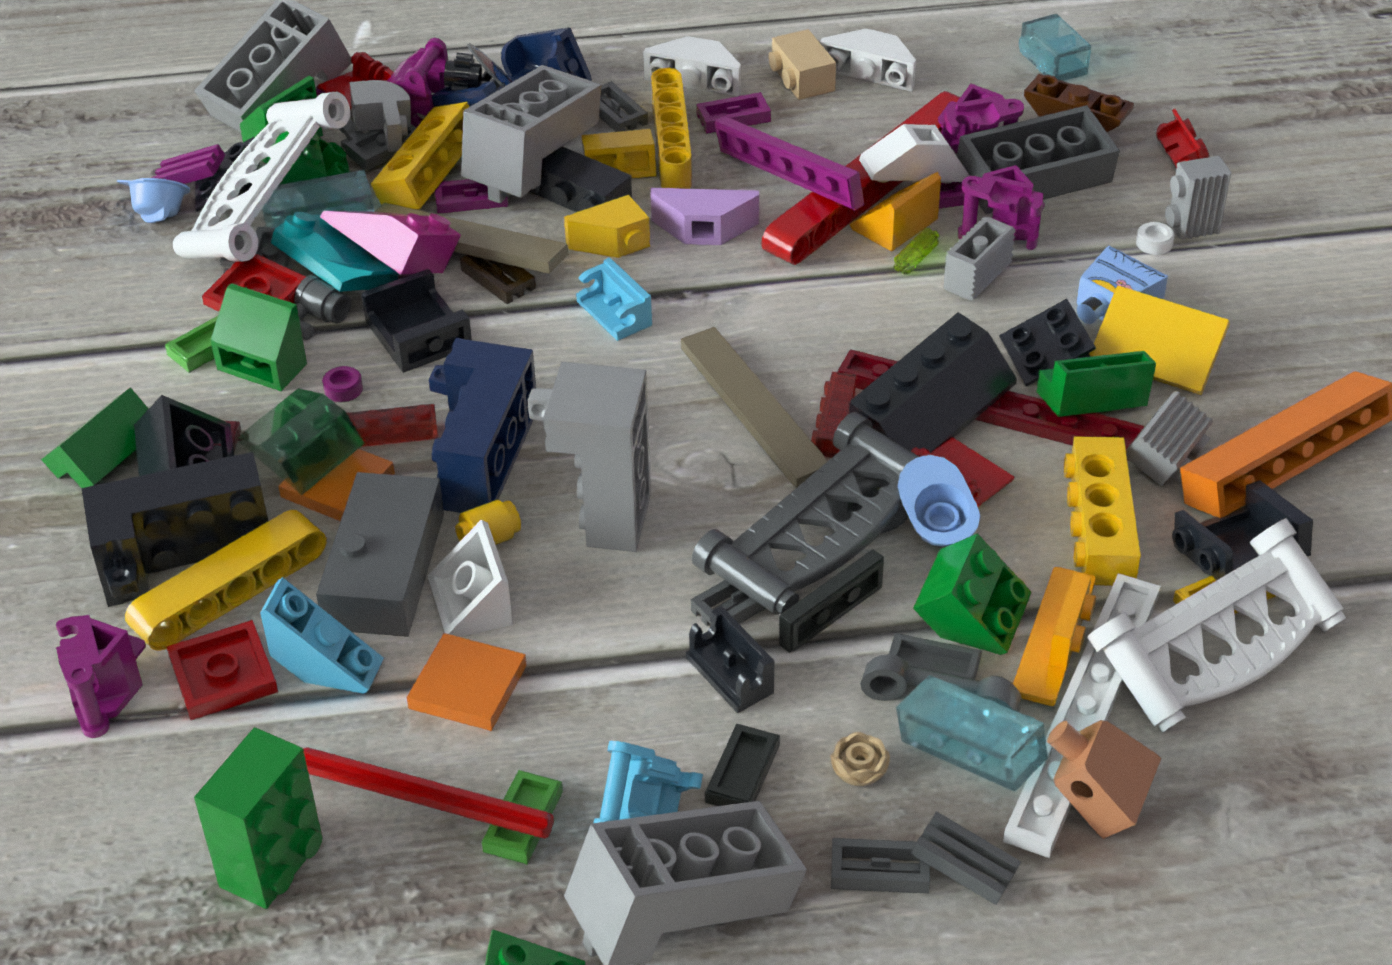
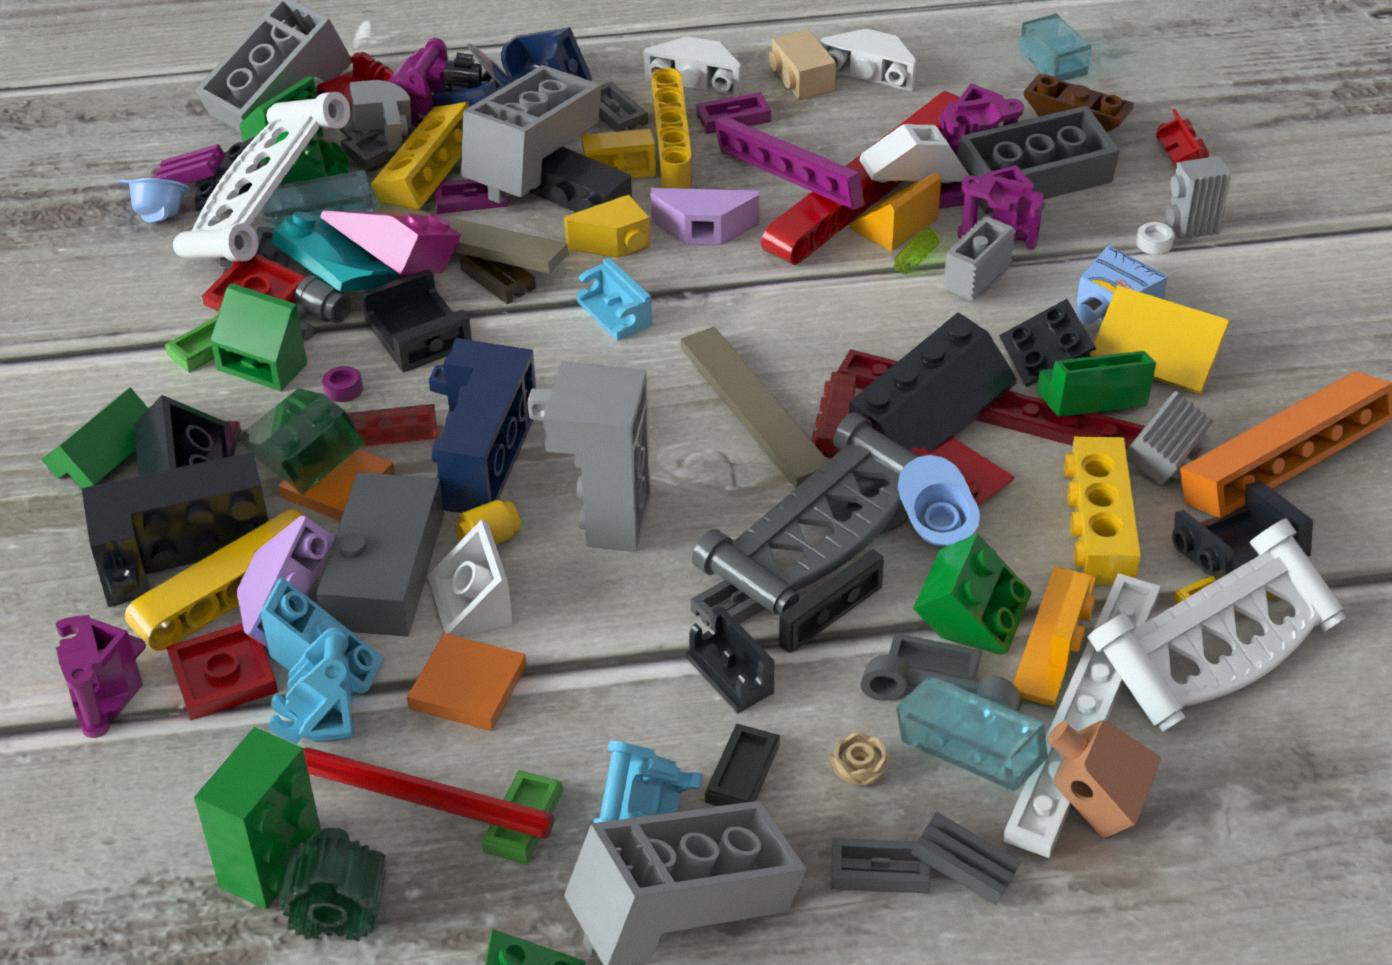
(292, 554): none -> lavender slope
(318, 693): none -> medium azure piece
(332, 886): none -> clear green brick

